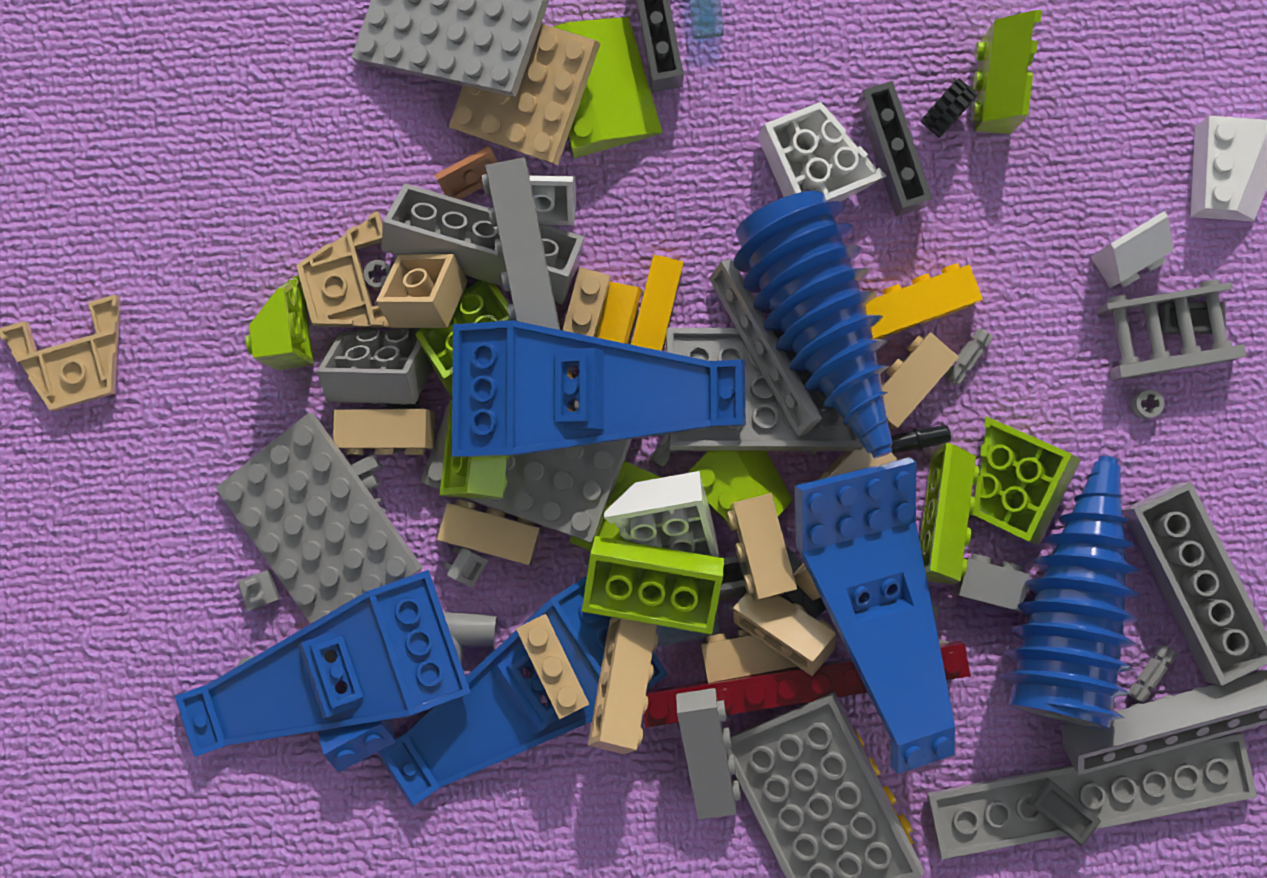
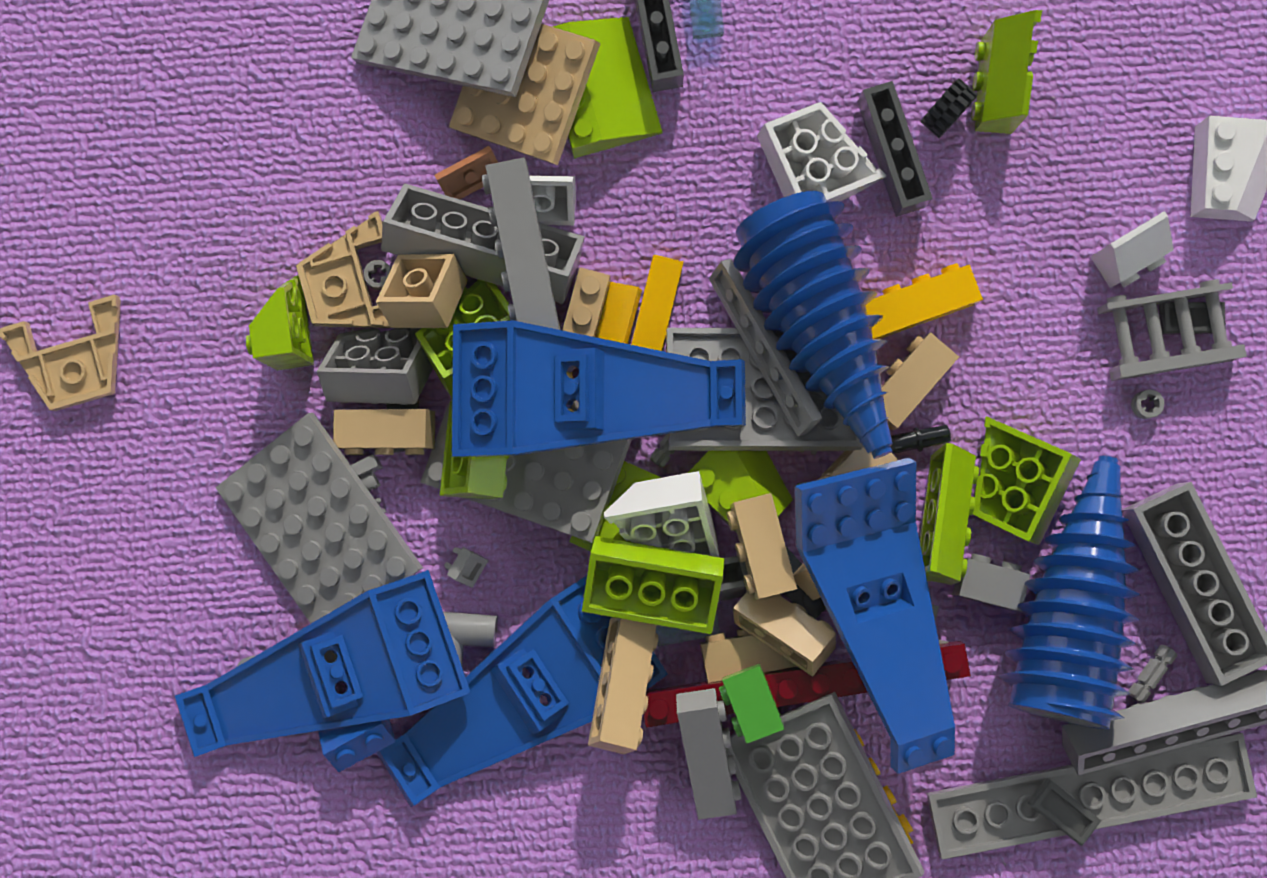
(259, 590): light grey tile -> none
(489, 532): tan brick -> none
(552, 666): tan brick -> none
(752, 704): none -> bright green brick
(969, 356): light grey axle -> none

